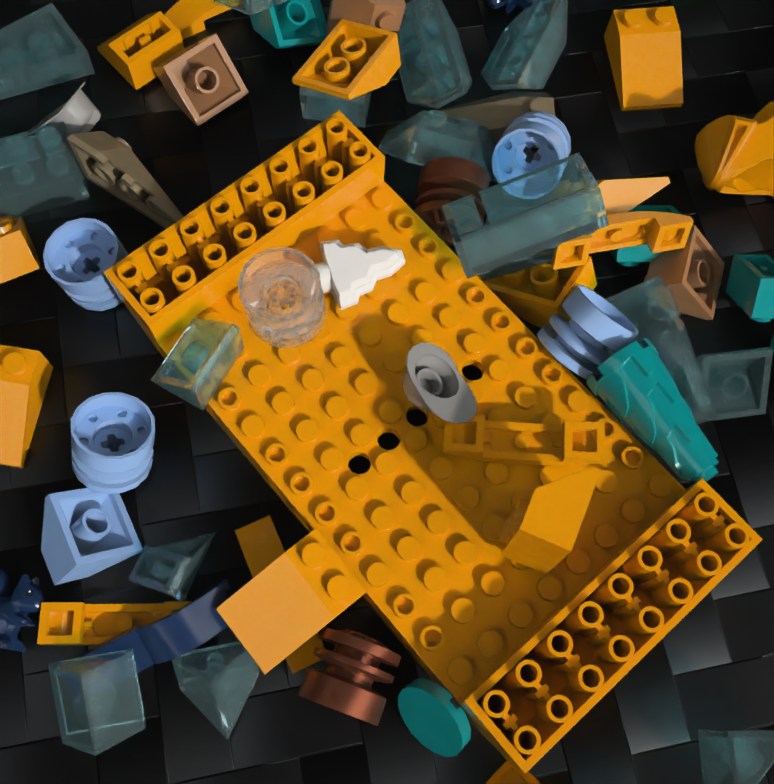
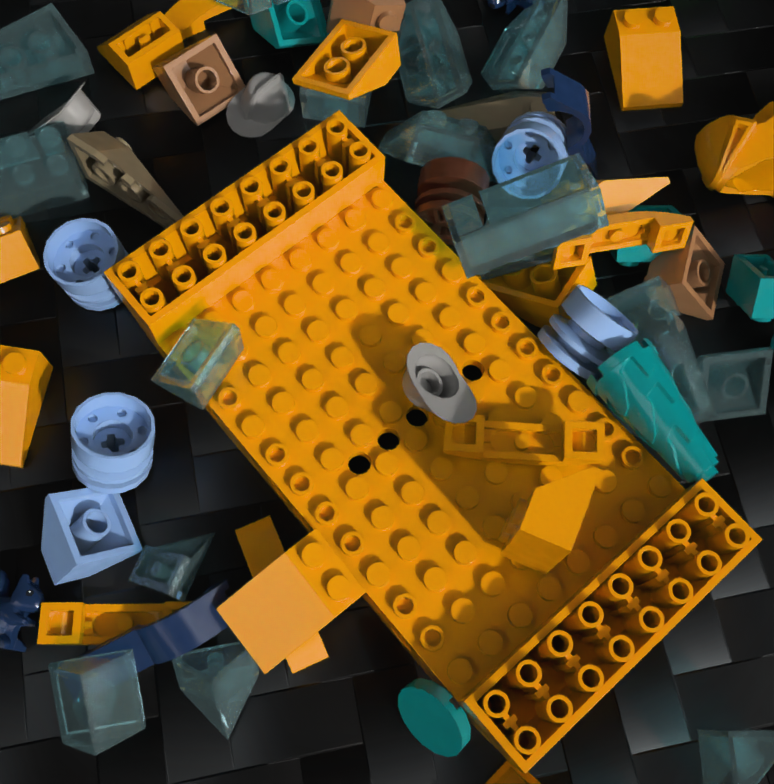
(260, 105): none -> light grey piece
(279, 279): clear wheel -> none
(350, 675): copper wheel -> none
(354, 270): white rock -> none
(573, 99): none -> dark blue piece

